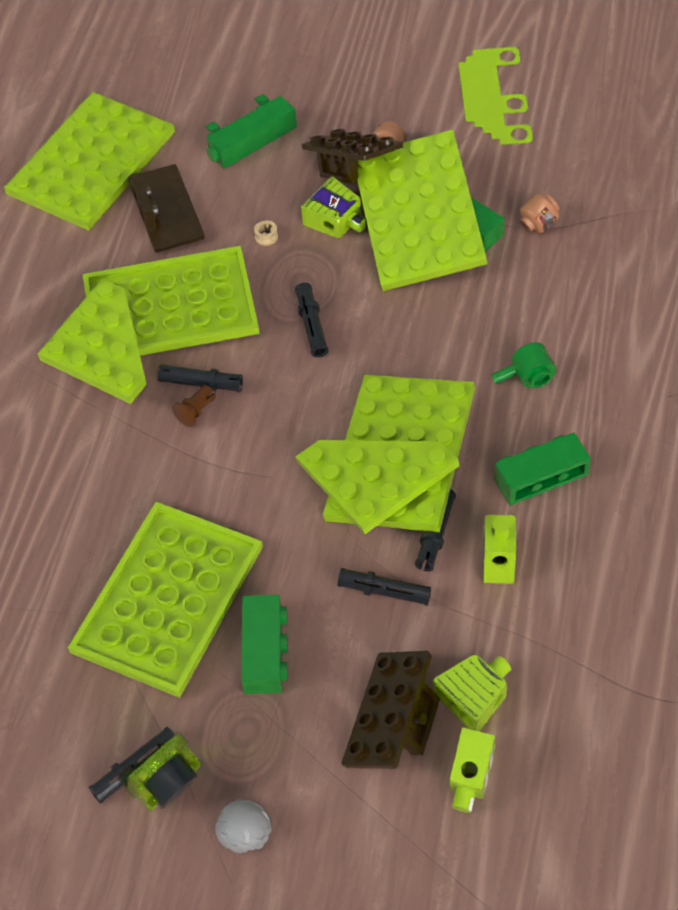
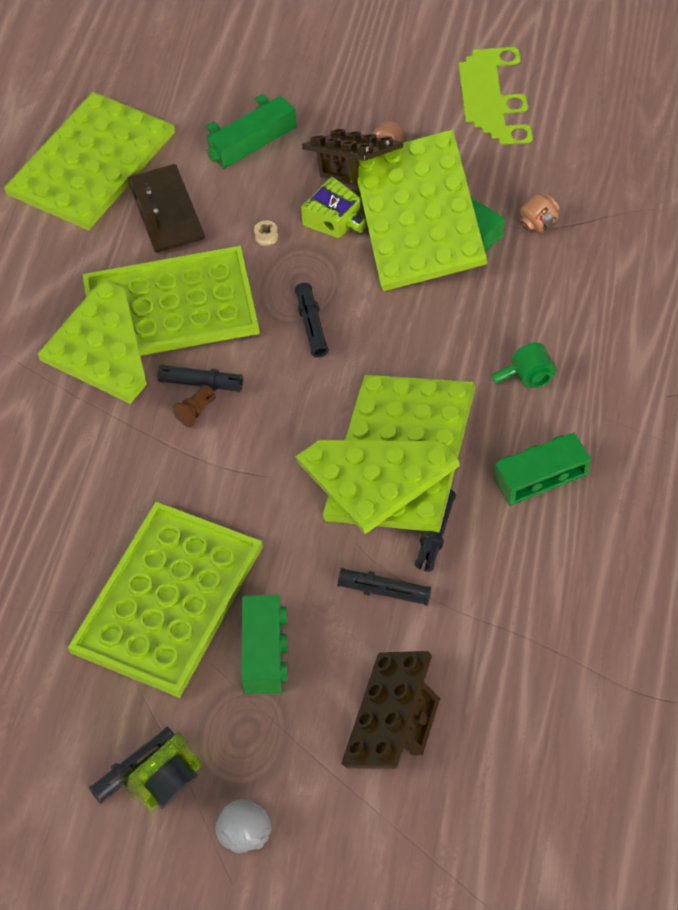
(473, 689): lime torso -> none
(474, 757): lime torso -> none
(499, 541): lime torso -> none

